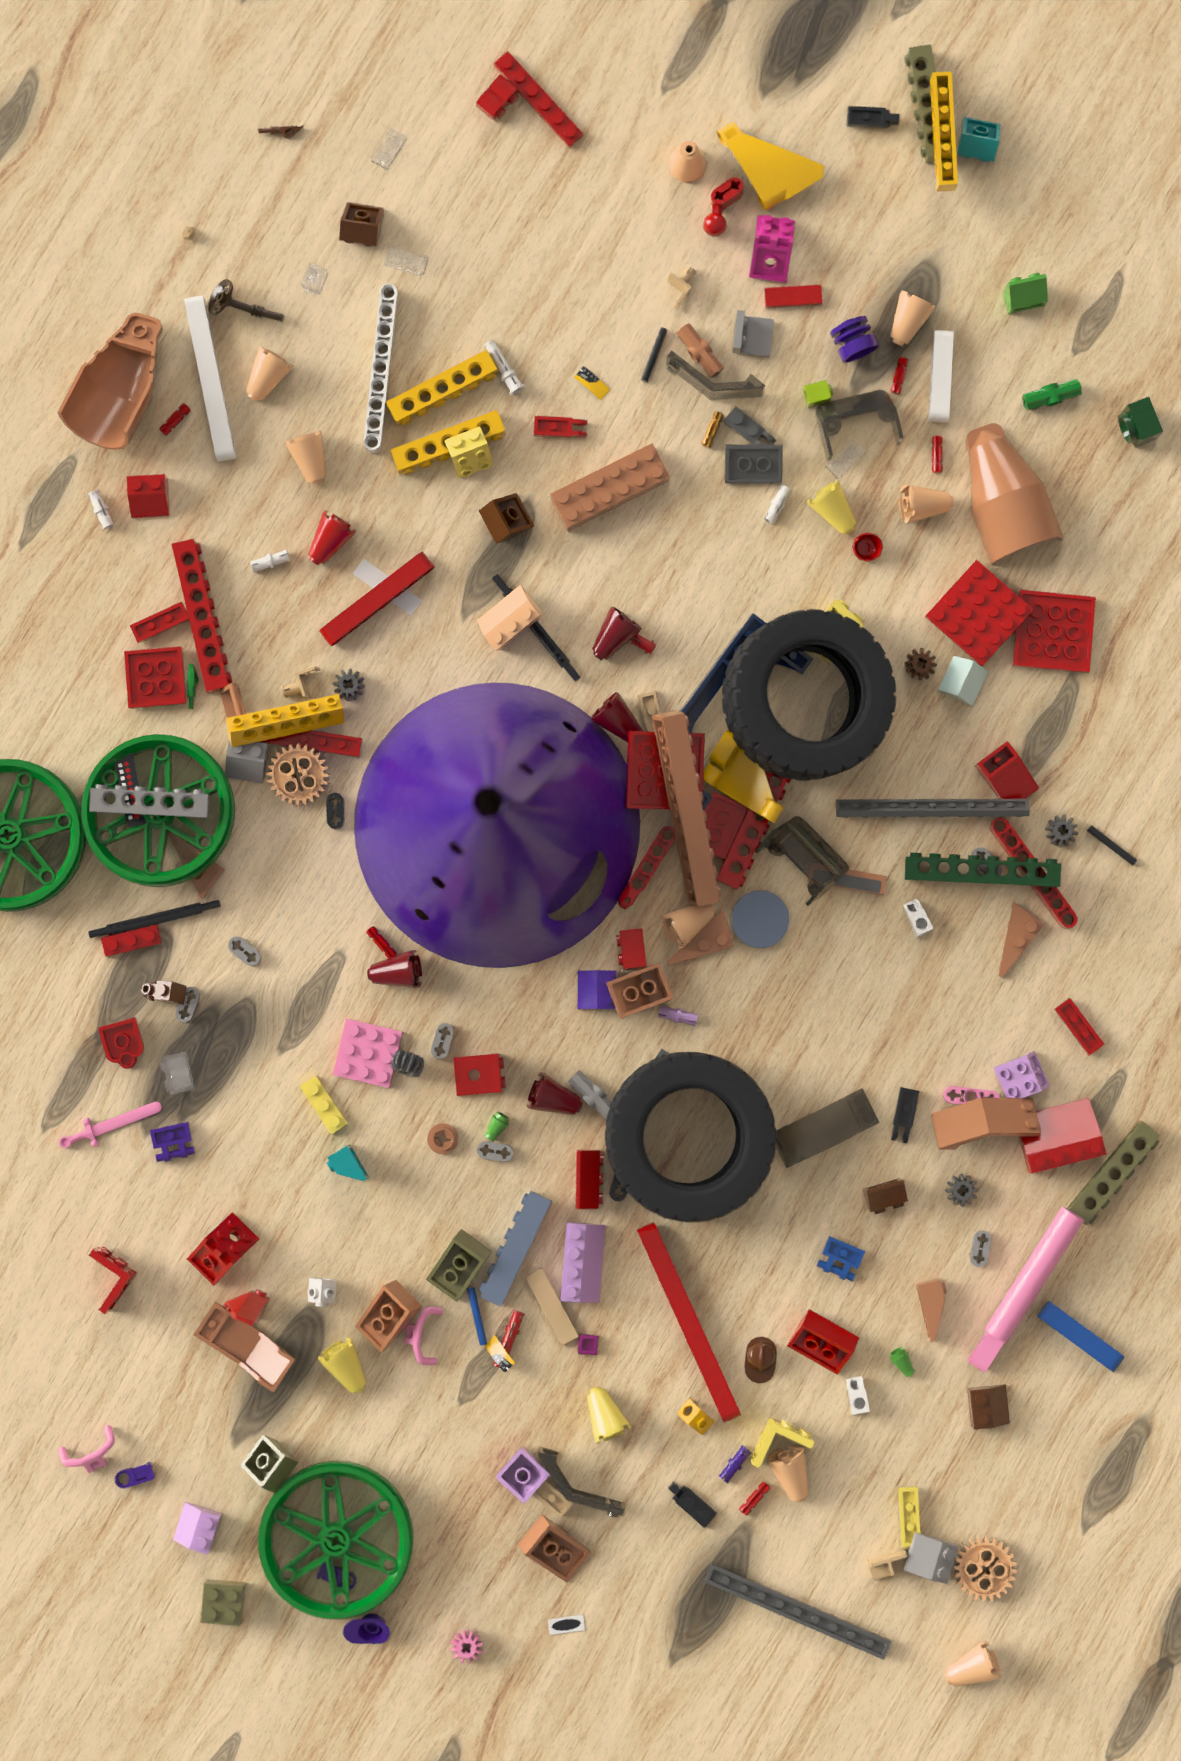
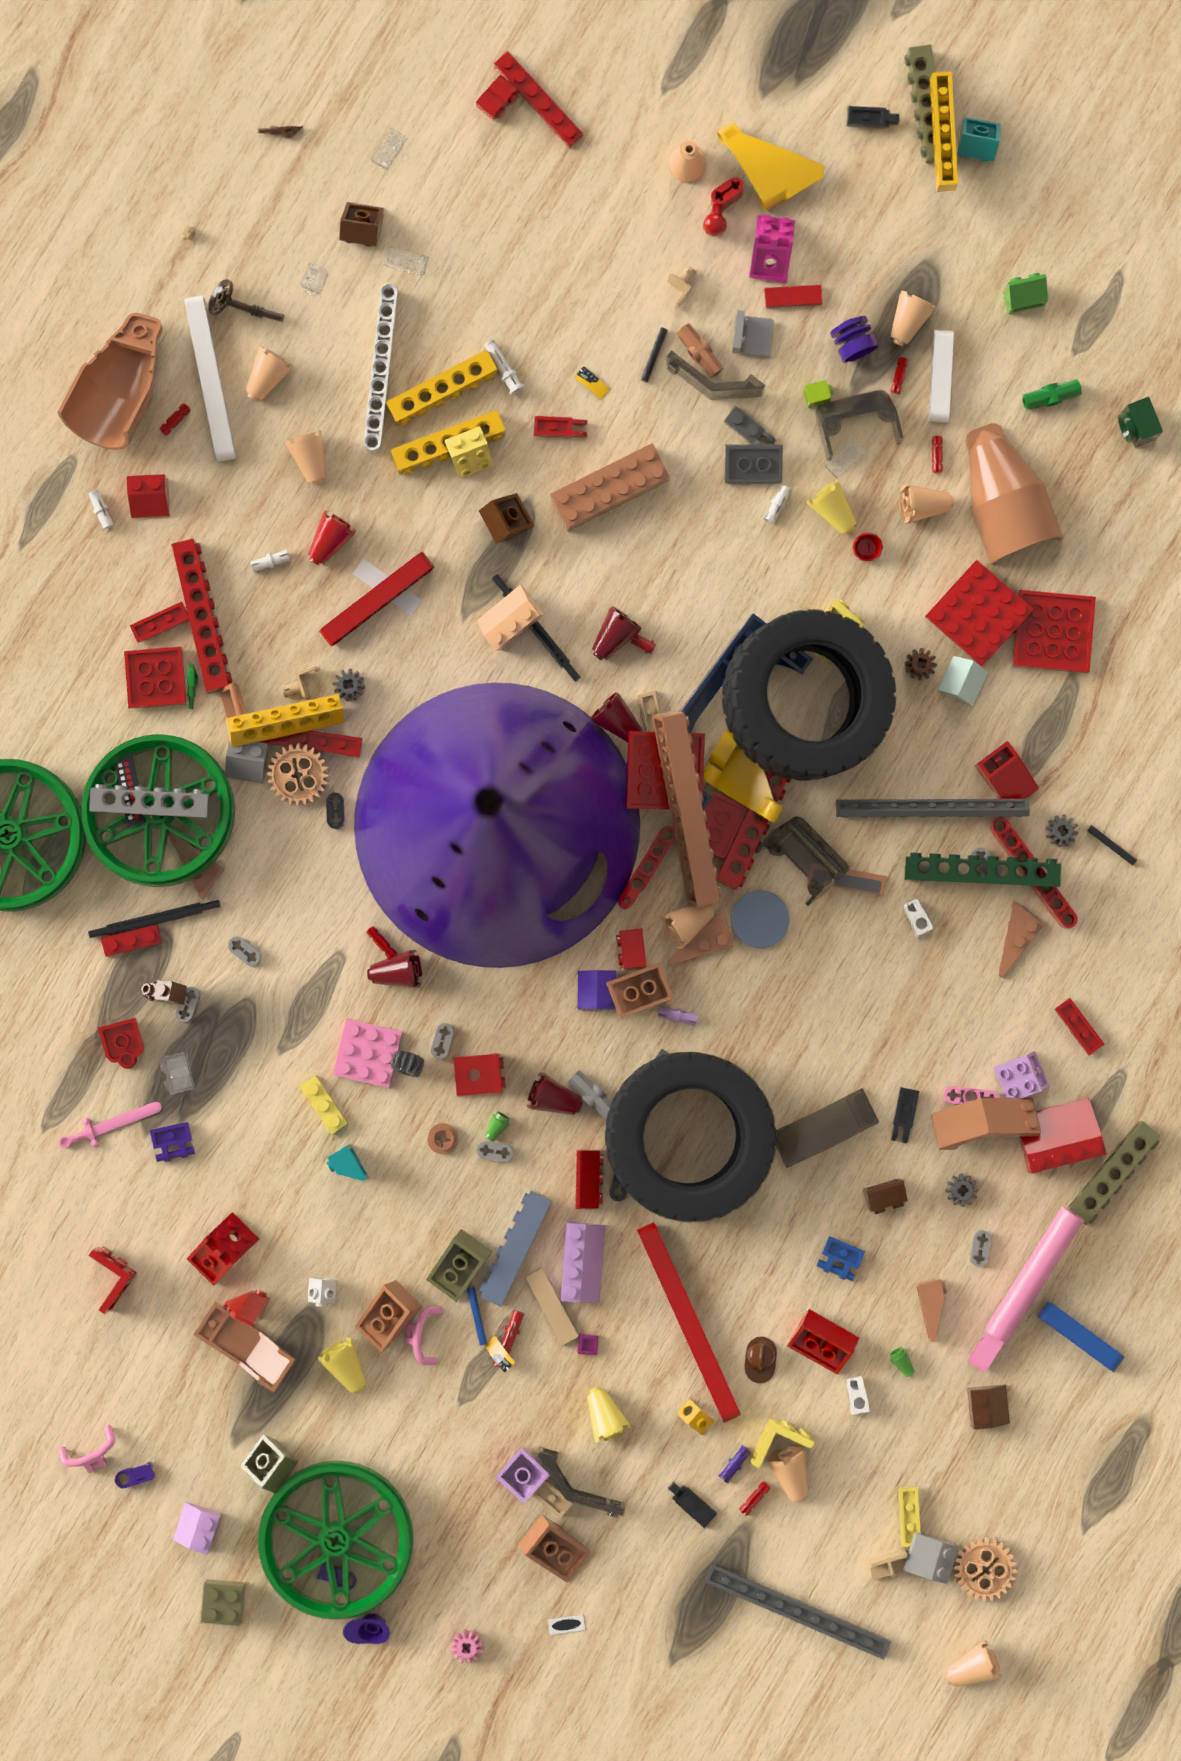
(712, 429): pearl gold axle -> none

